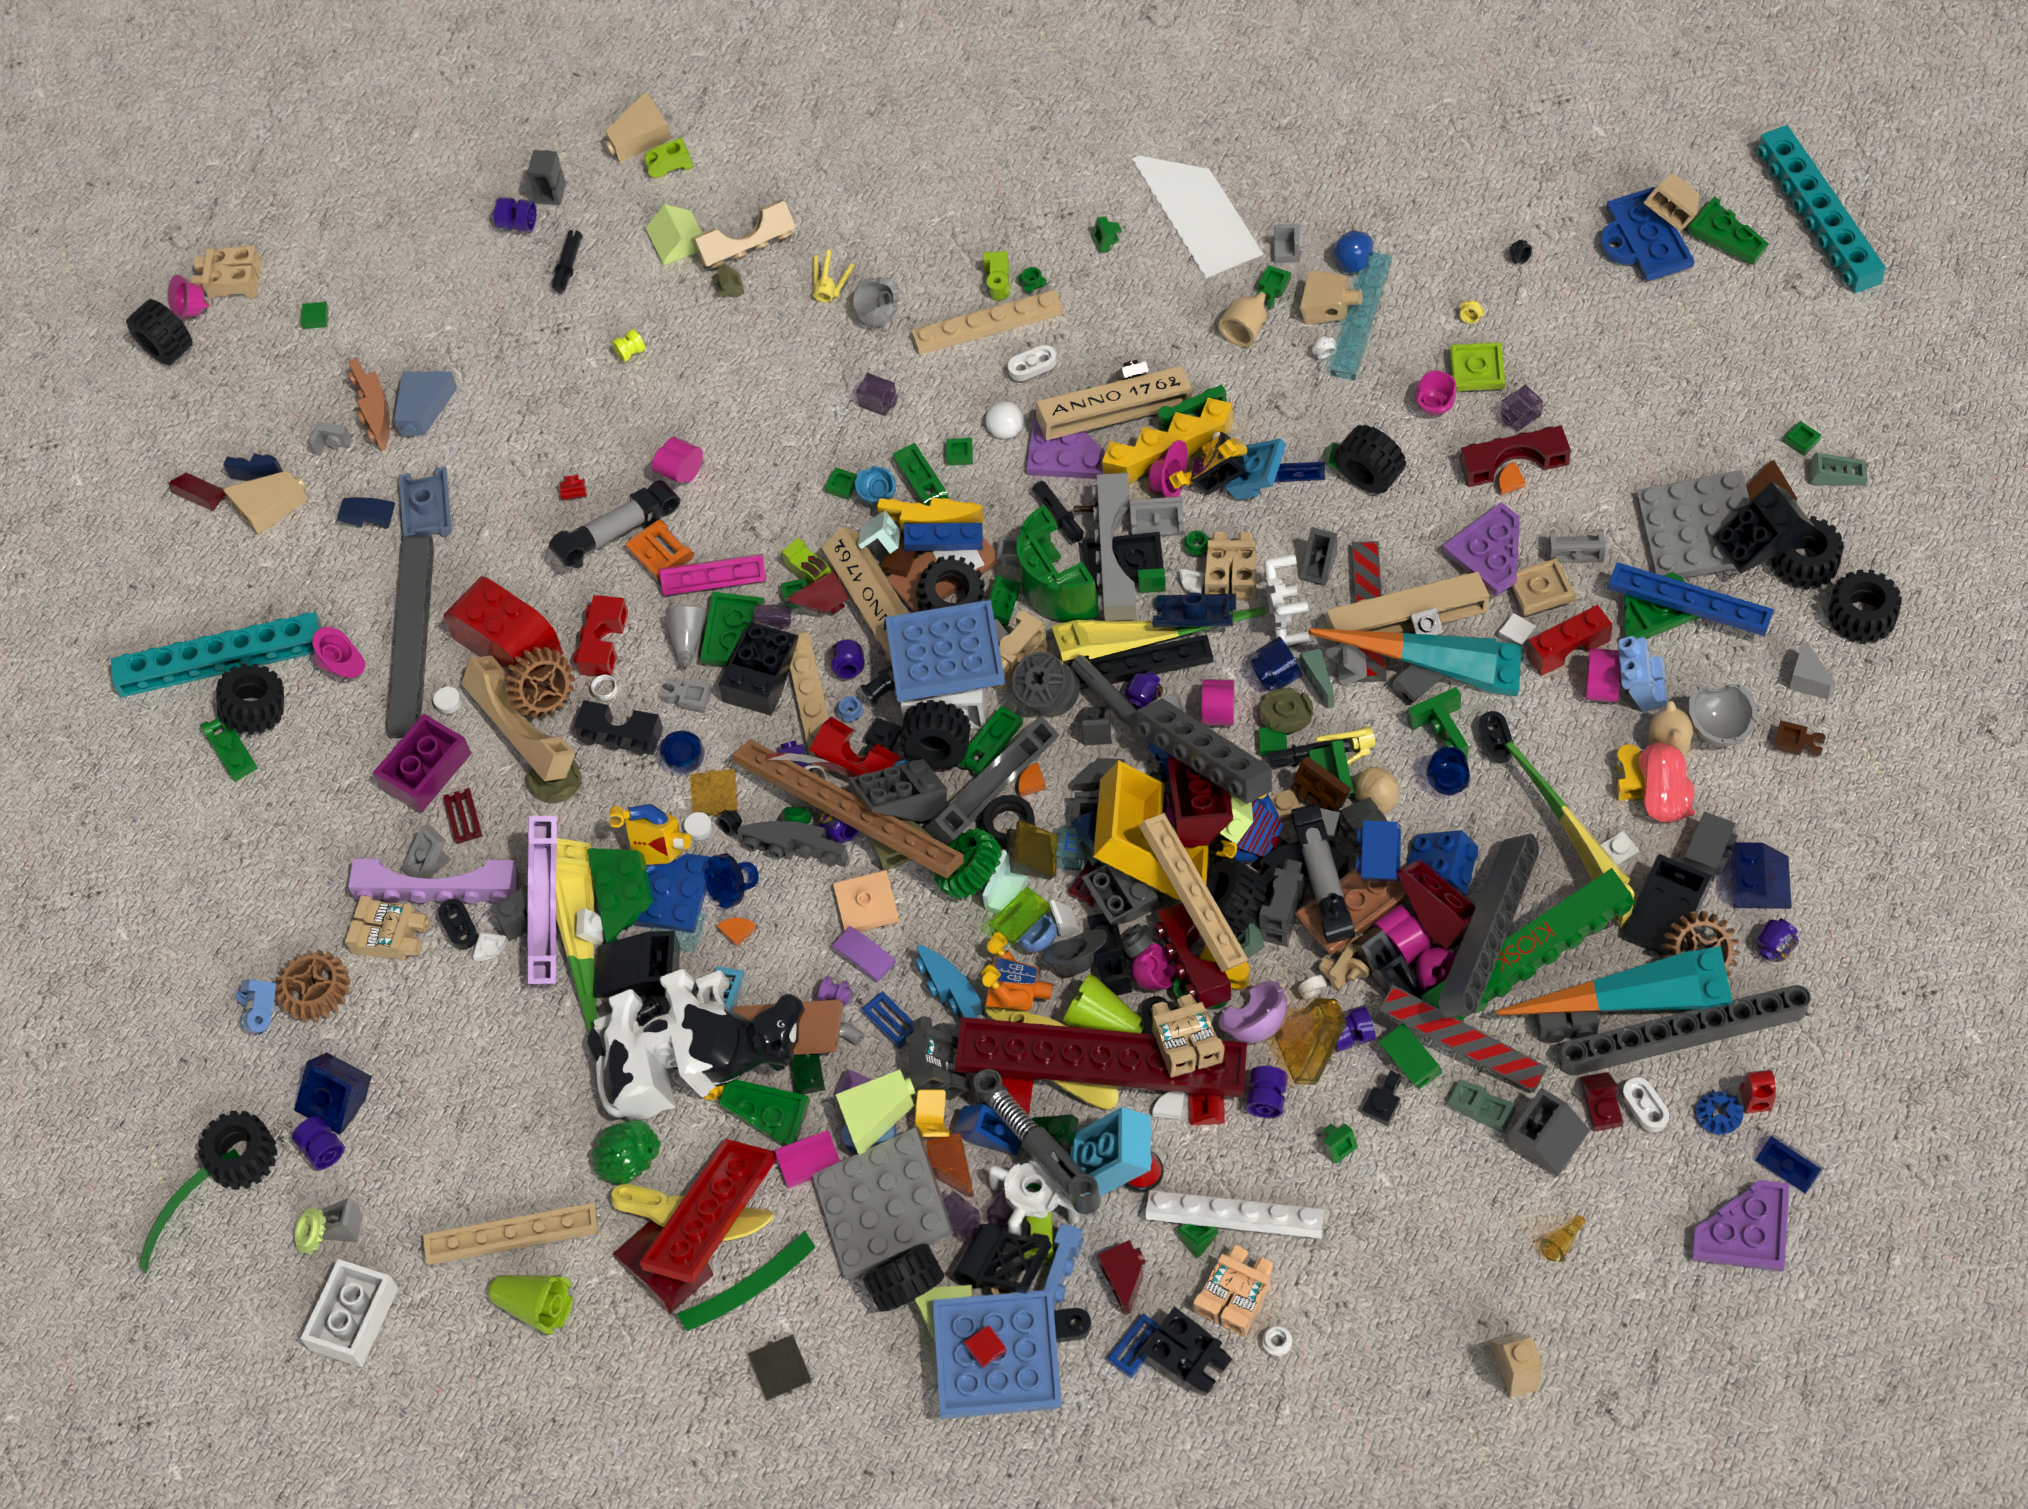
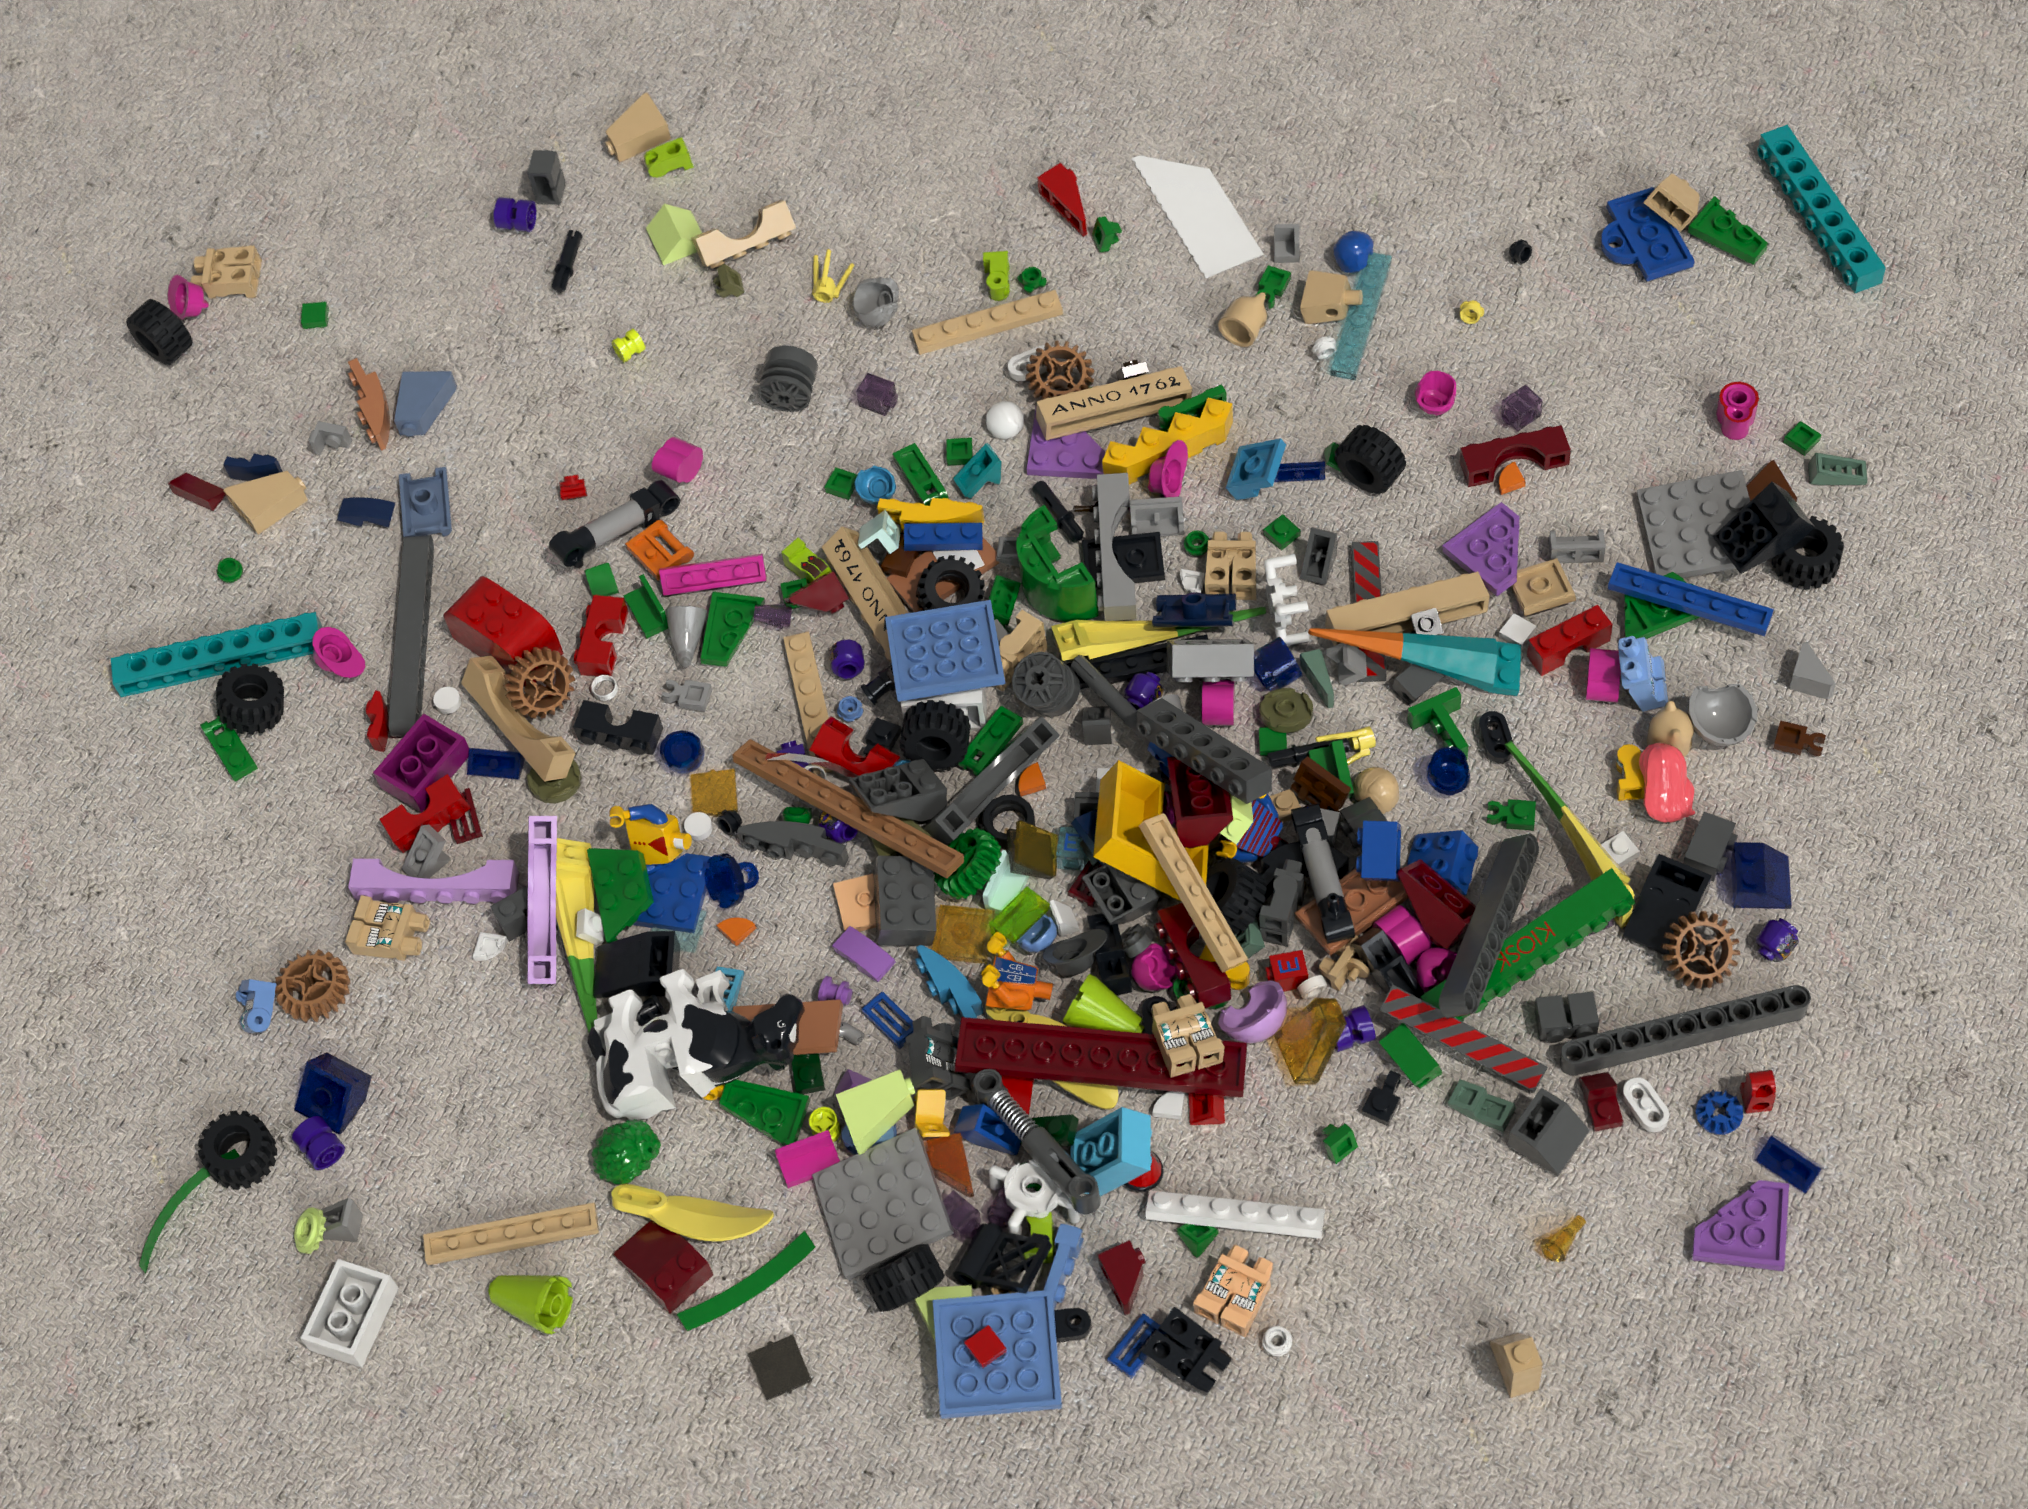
(229, 570): none -> green plate
(379, 717): none -> red slope
(445, 805): none -> red arch
(459, 925): black plate -> none
(495, 763): none -> clear blue slope
(601, 580): none -> green slope
(646, 609): none -> green panel
(708, 1211): red plate -> none
(758, 668): black slope -> none
(788, 378): none -> dark grey wheel
(822, 1119): none -> neon yellow wheel
(903, 902): none -> dark grey brick
(963, 933): none -> clear yellow plate
(981, 468): none -> teal slope
(1047, 358): none -> medium nougat gear
(1061, 191): none -> red slope
(1091, 776): dark grey slope -> none
(1152, 580): green tile -> none
(1210, 659): none -> light grey brick
(1214, 464): torso -> none
(1266, 1092): dark purple wheel -> none
(1282, 532): none -> green plate
(1287, 969): none -> red brick
(1477, 366): lime plate -> none
(1517, 815): none -> green plate
(1674, 983): teal plate -> none
(1737, 409): none -> dark pink piece
(1864, 624): black tyre -> none

